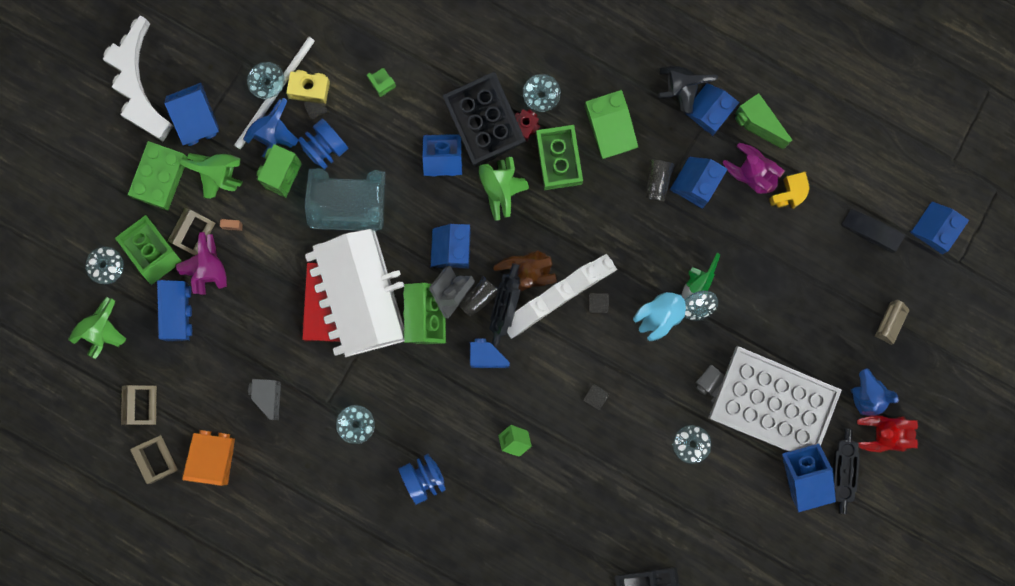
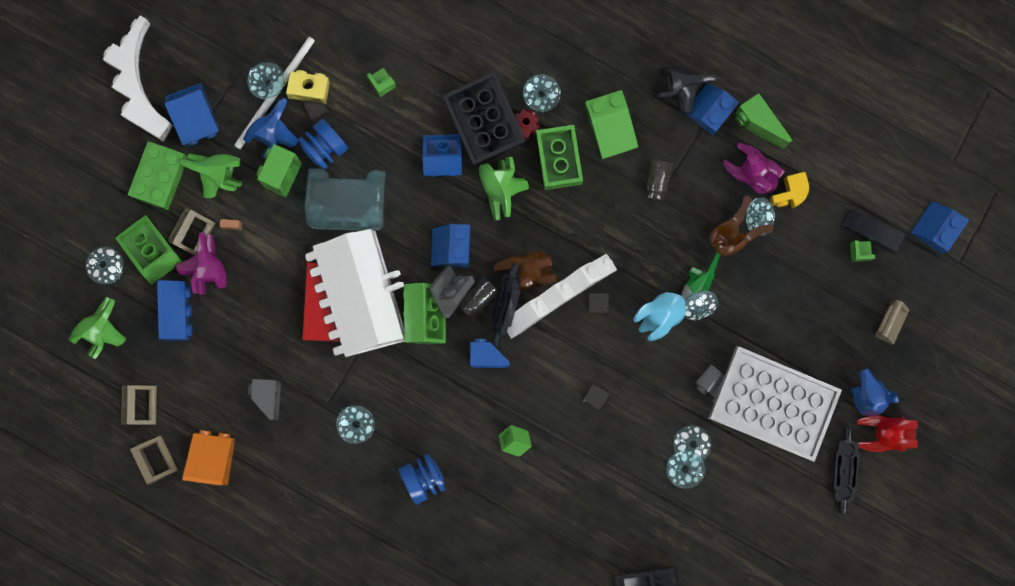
(695, 473): none -> clear light blue dish
(698, 180): blue slope -> none
(726, 236): none -> reddish brown hair
(760, 213): none -> clear light blue dish
(809, 477): blue slope -> none
(861, 251): none -> bright green panel

